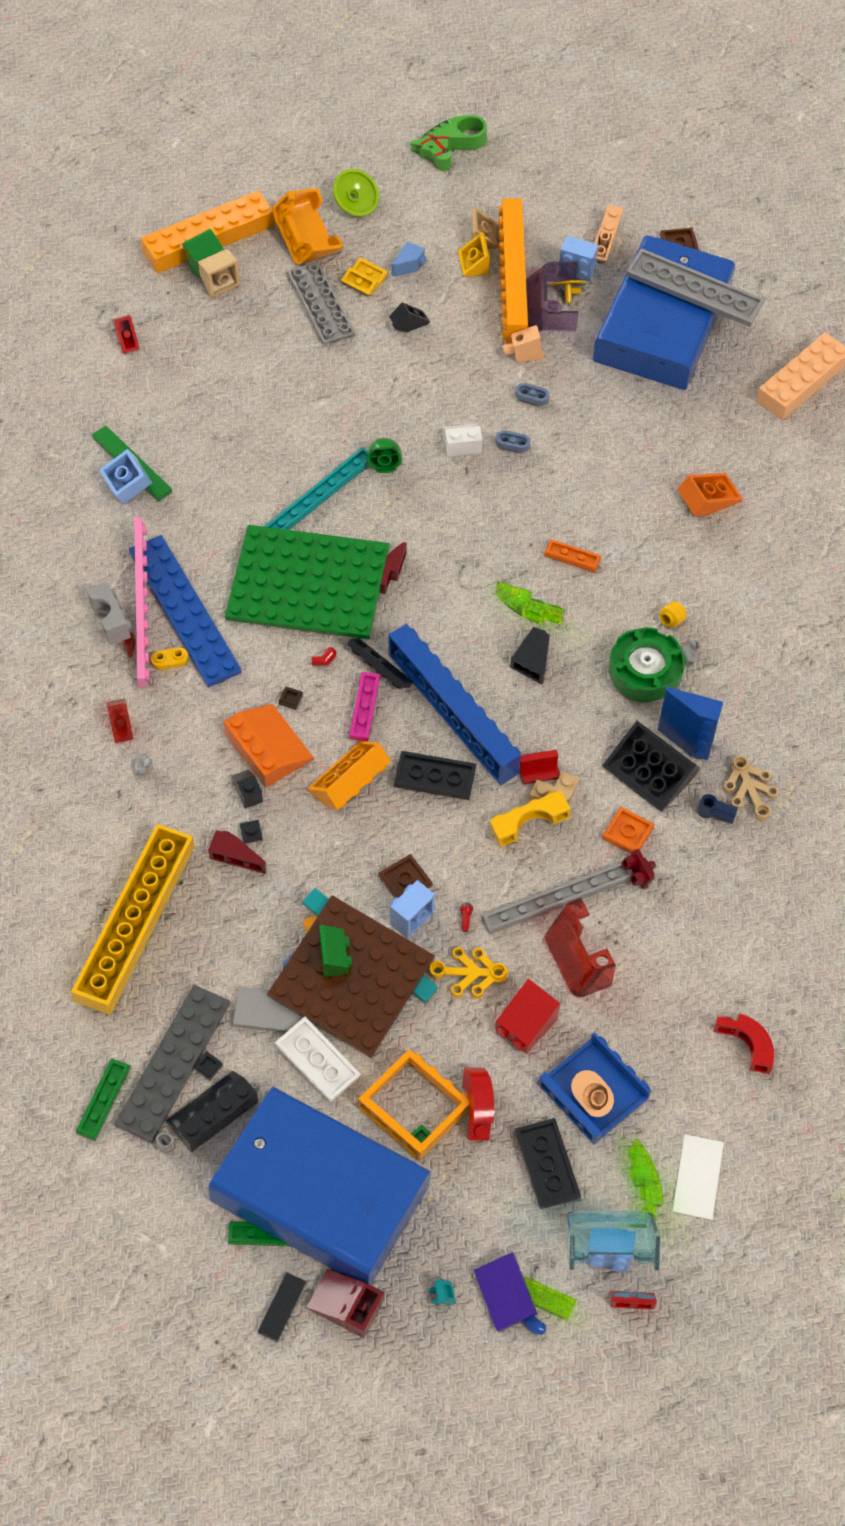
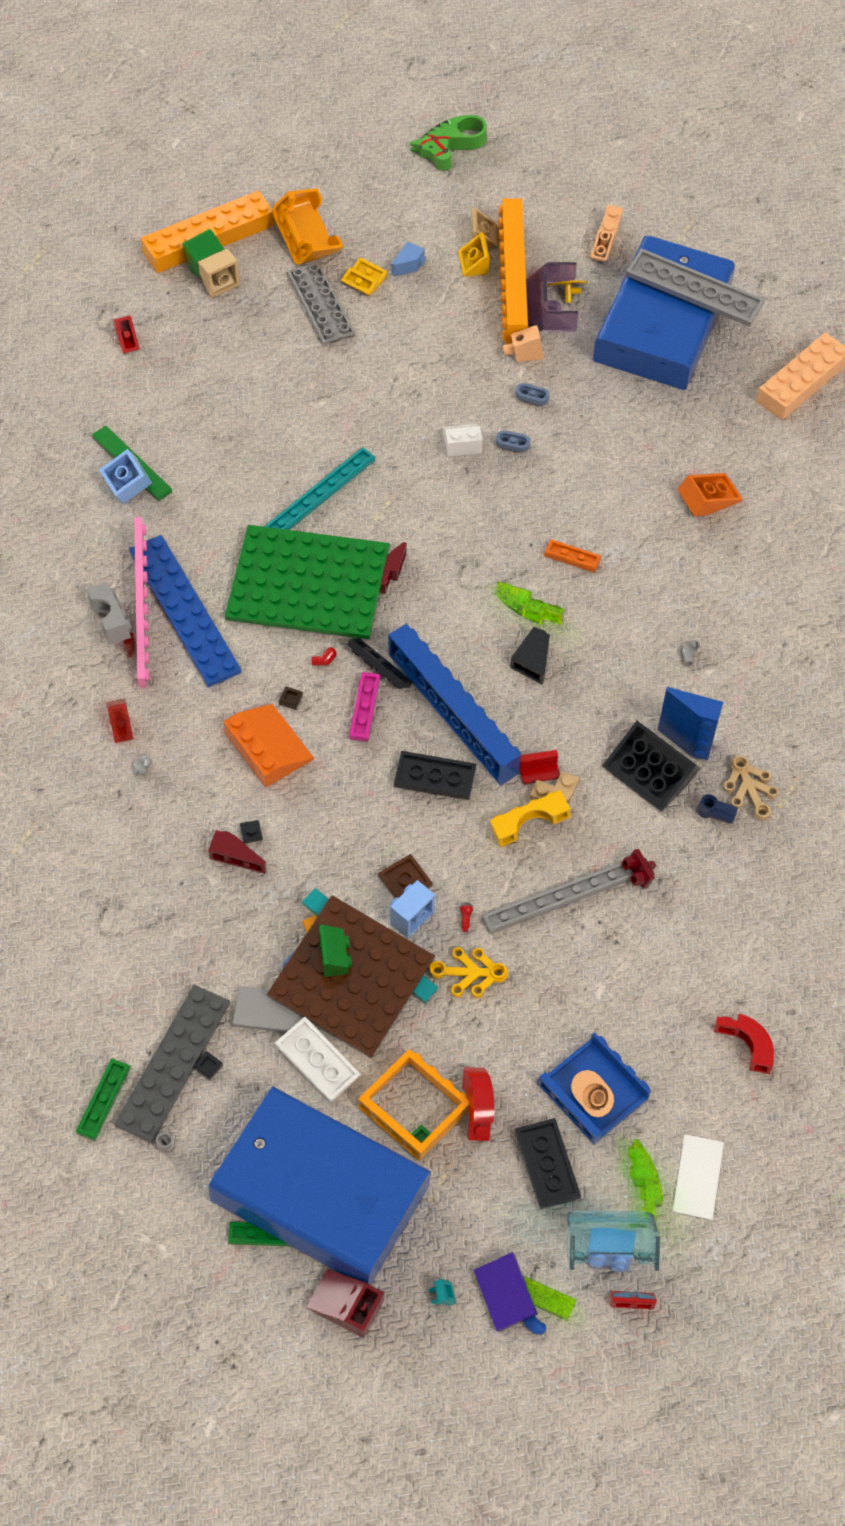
(133, 919): yellow brick -> none
(169, 658): yellow plate -> none
(213, 1110): black slope -> none
(247, 788): black slope -> none
(281, 1307): black tile -> none
(350, 774): light orange slope -> none
(361, 187): lime dish -> none
(384, 455): green cylinder -> none
(408, 318): black slope -> none
(527, 1017): red slope -> none
(577, 967): clear red windscreen -> none
(581, 252): light blue brick -> none
(628, 831): orange tile -> none
(646, 664): green piece -> none
(673, 614): yellow head -> none
(681, 236): reddish brown tile -> none

